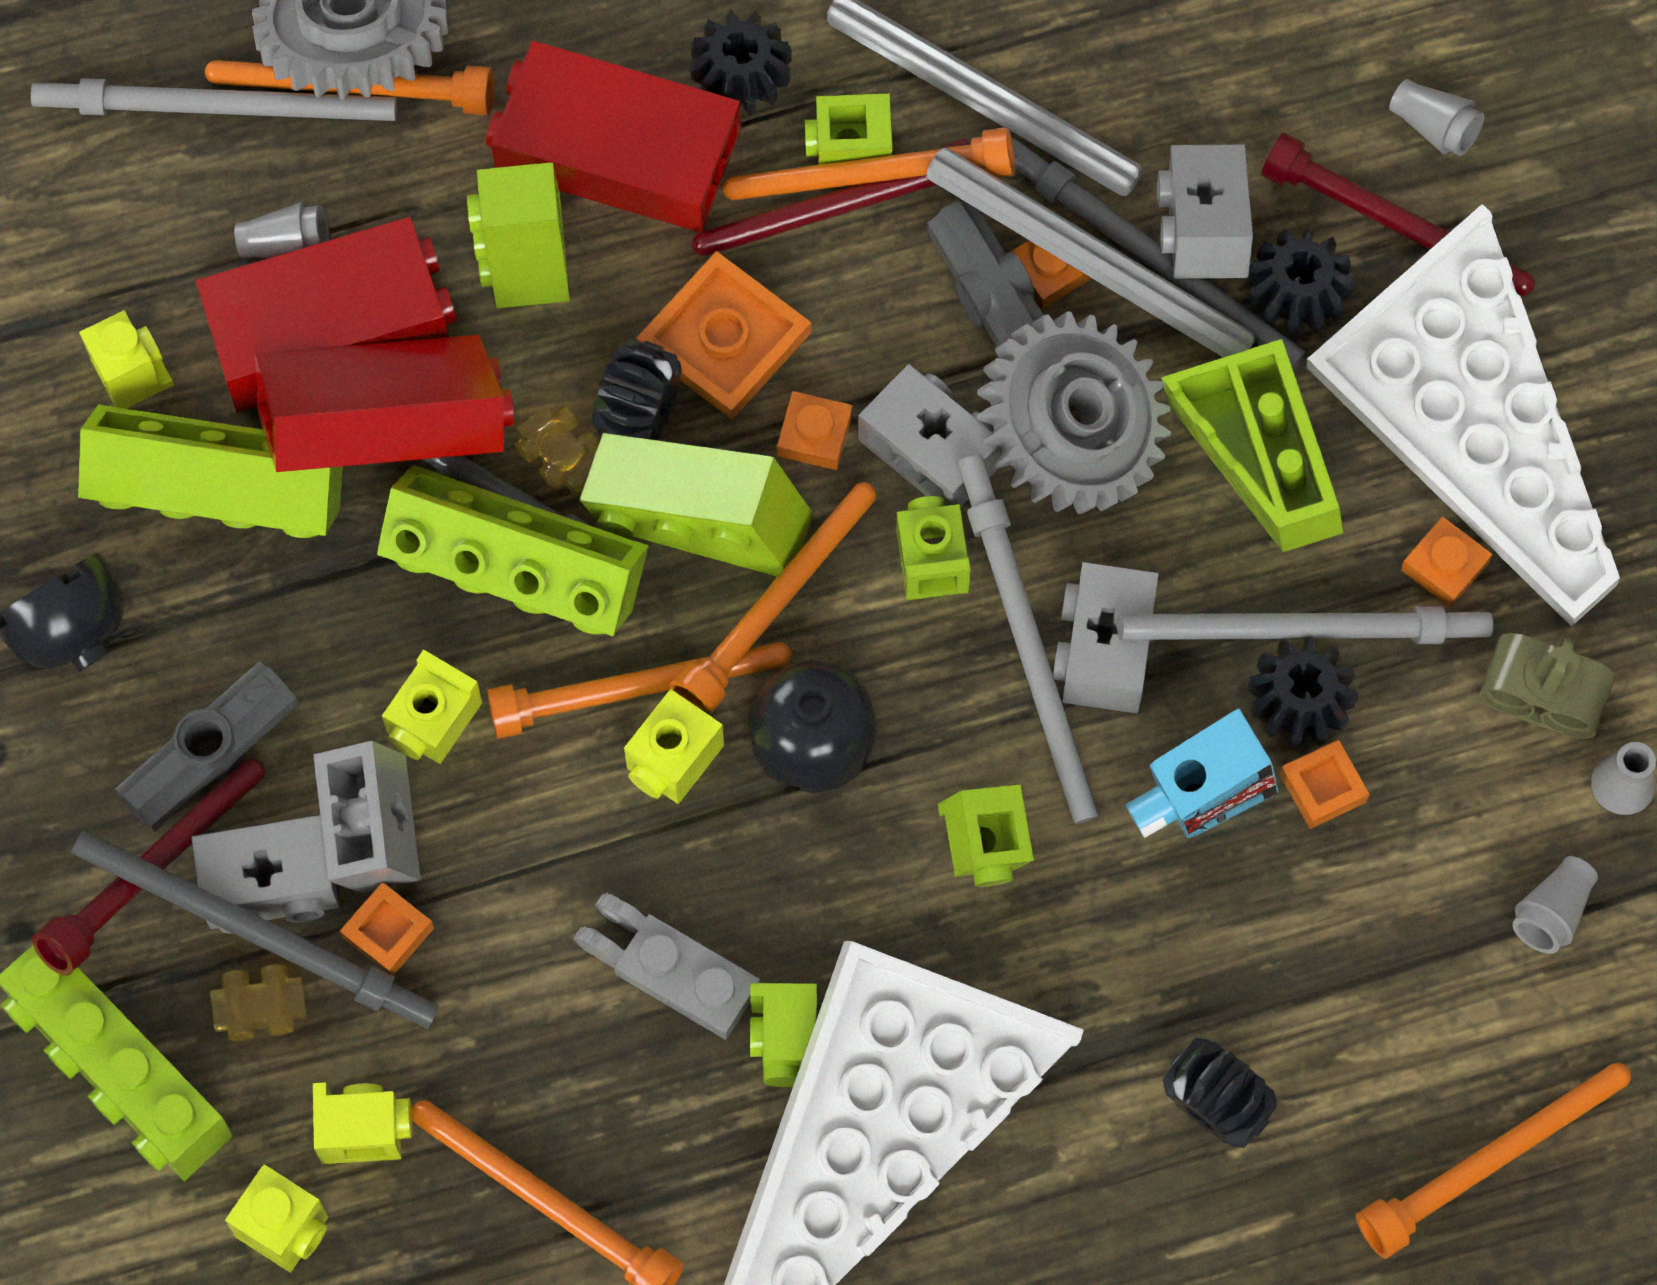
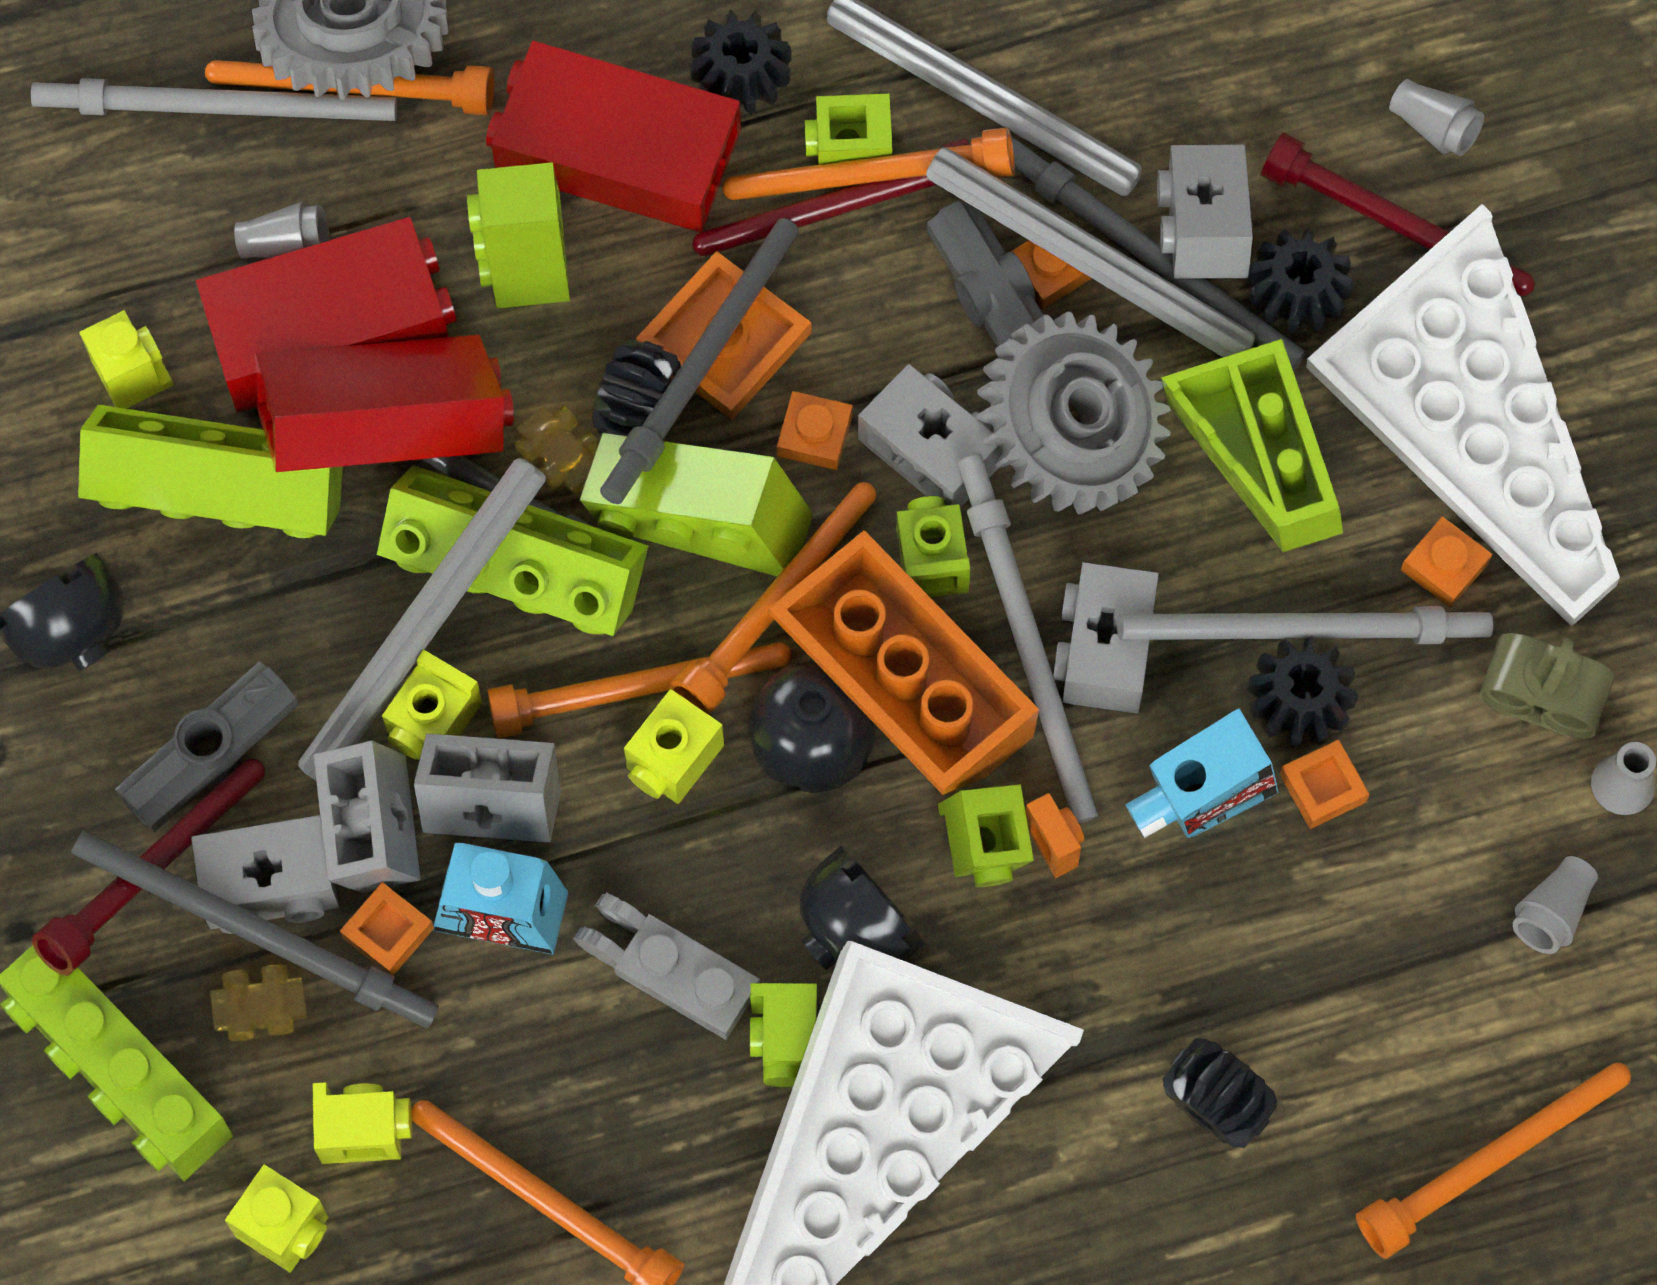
(427, 611): none -> light grey axle
(488, 787): none -> light grey brick
(498, 899): none -> medium azure torso
(645, 443): none -> dark grey bar
(851, 907): none -> black cylinder
(907, 665): none -> orange slope
(1055, 834): none -> orange plate

